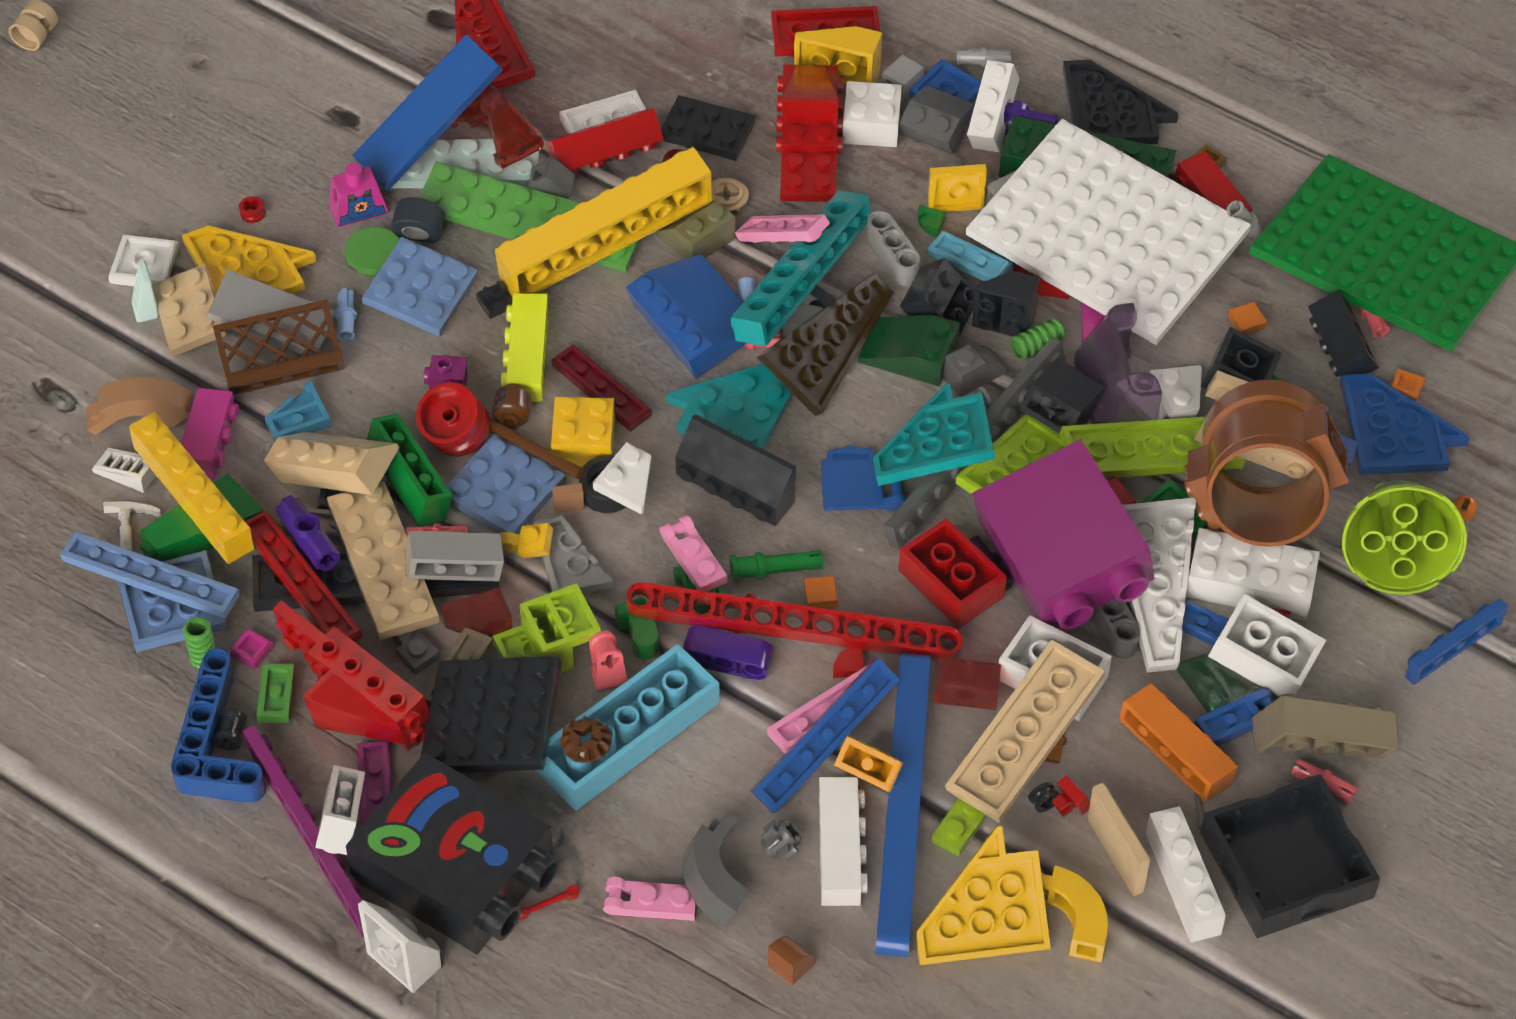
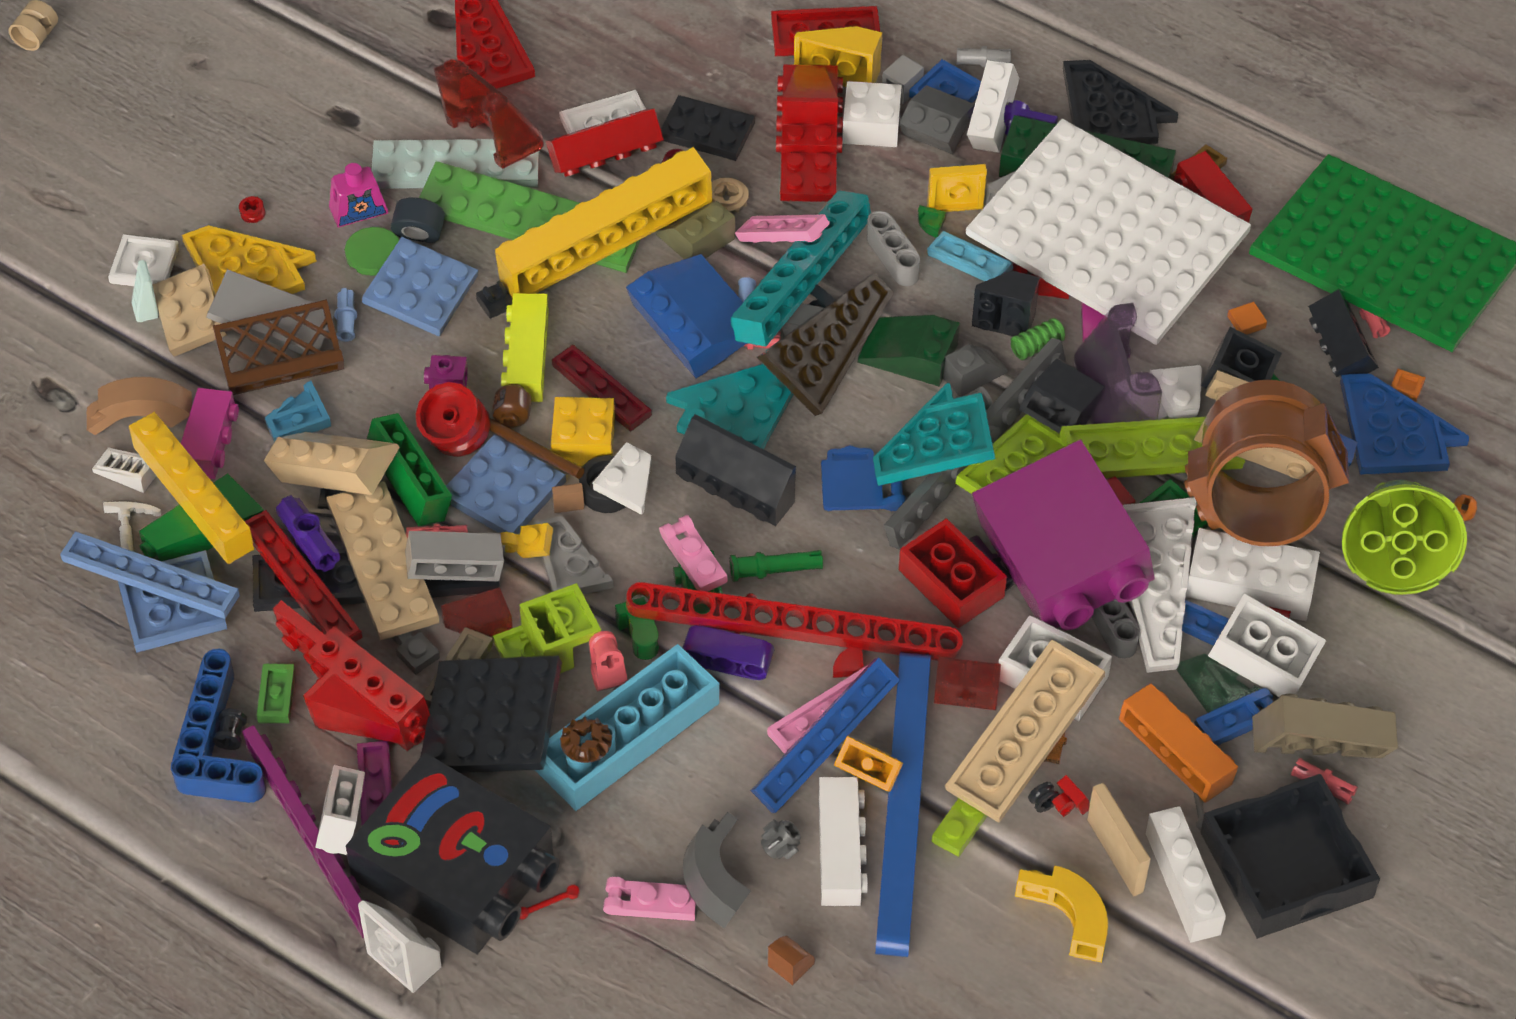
(198, 639): bright green piece -> none
(251, 648): dark pink tile -> none
(427, 112): blue tile -> none
(552, 178): dark grey brick -> none
(820, 592): orange tile -> none
(939, 292): black slope -> none
(988, 908): yellow wing -> none
(1238, 210): light grey pin -> none
(1460, 638): blue plate -> none

